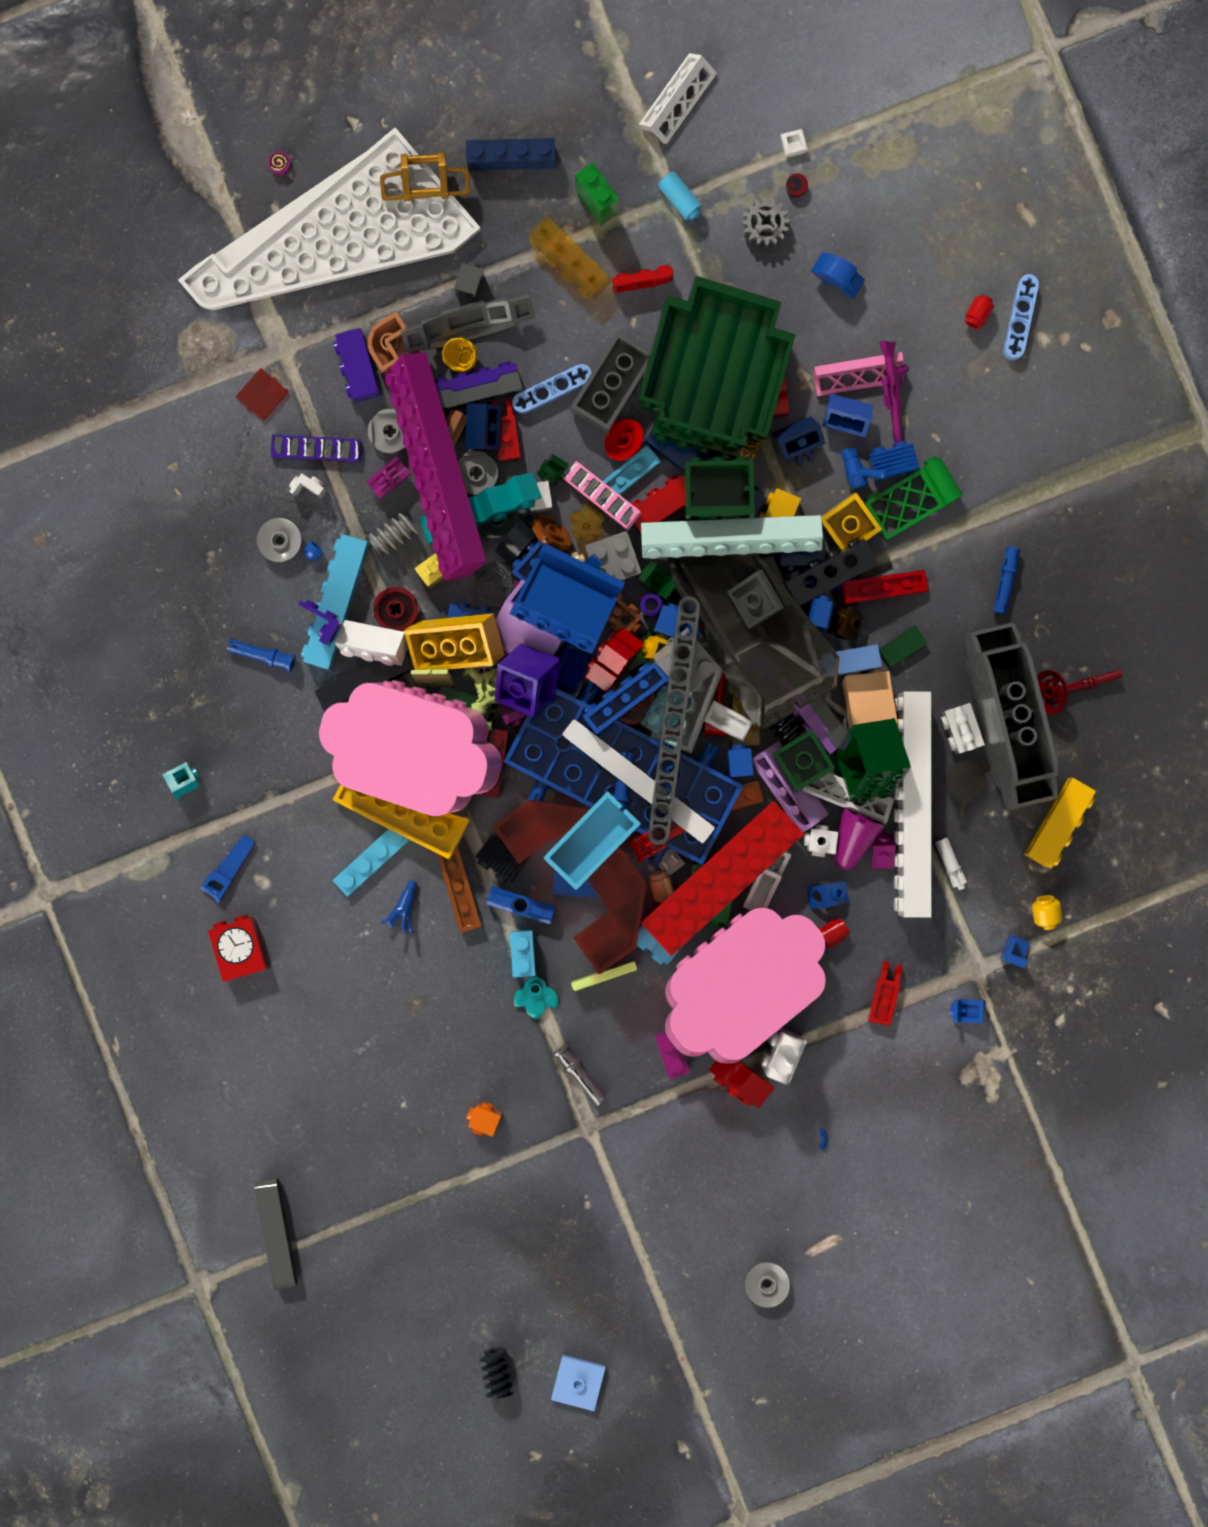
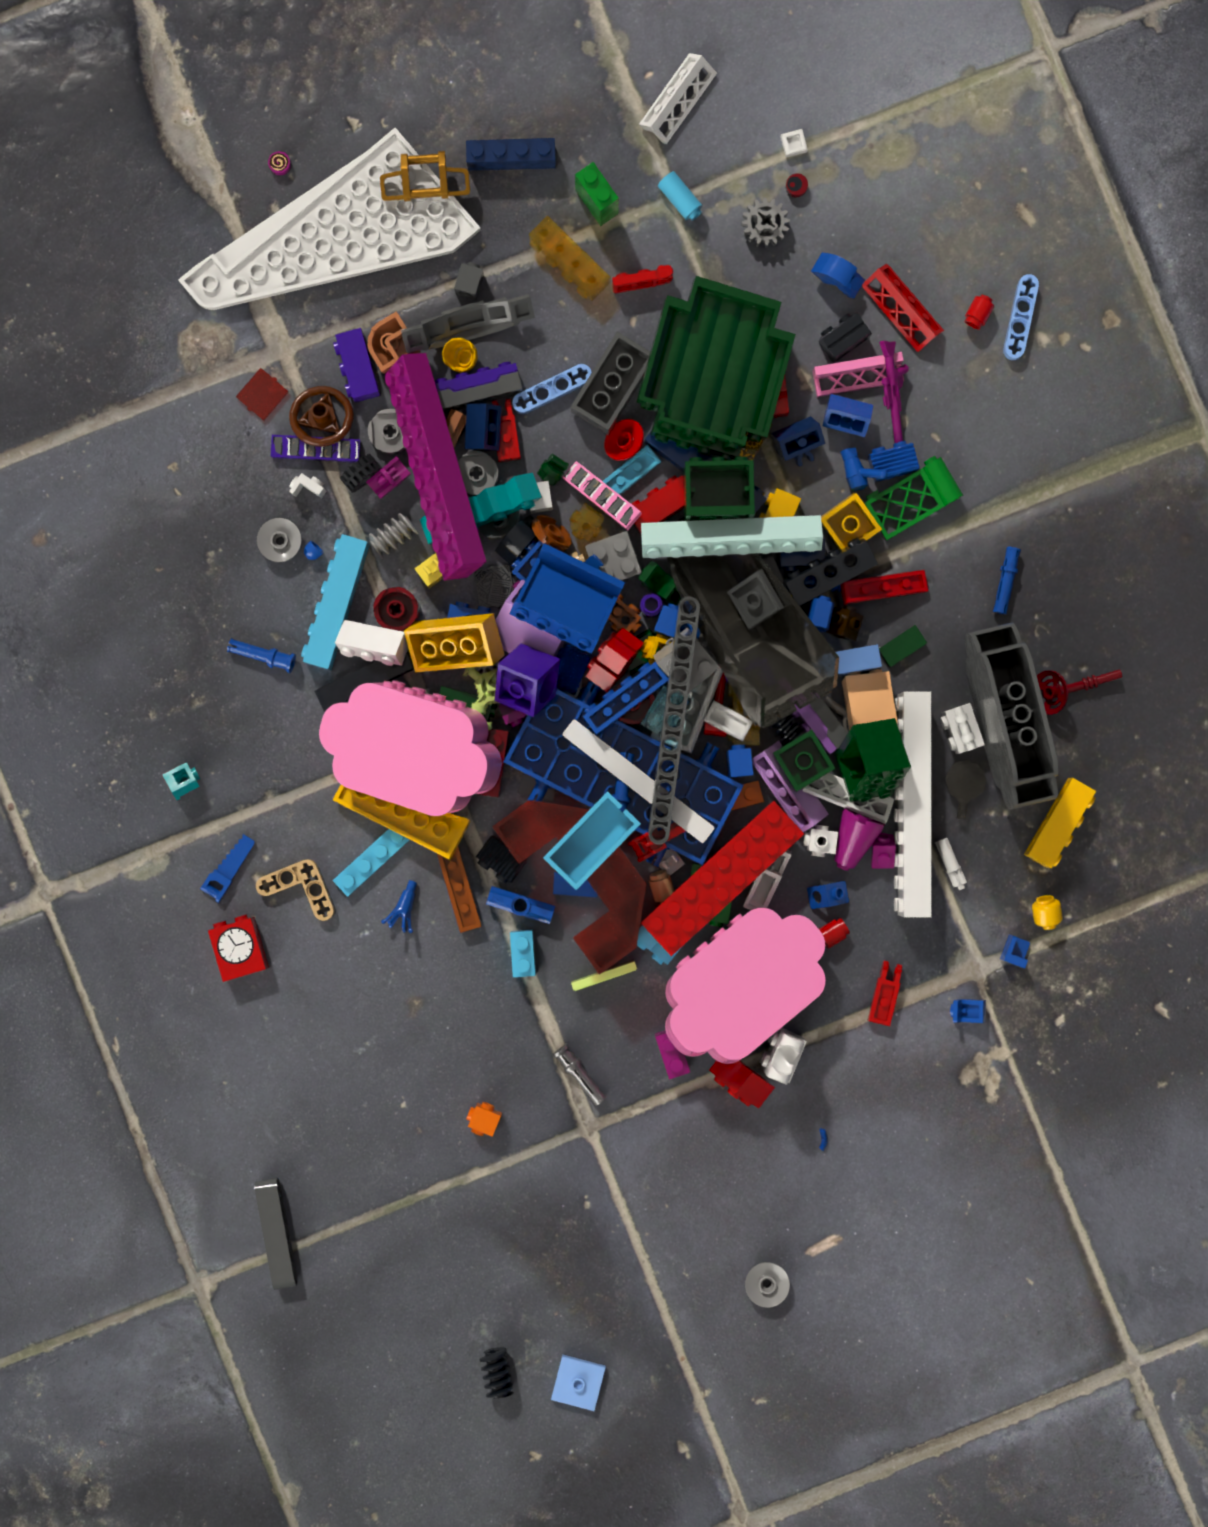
(300, 877): none -> tan beam
(321, 416): none -> reddish brown piece
(329, 631): dark purple bracket -> none
(360, 472): none -> black tyre
(432, 678): yellowish green piece -> none
(535, 1000): teal plate -> none
(844, 337): none -> black brick
(908, 302): none -> red fence

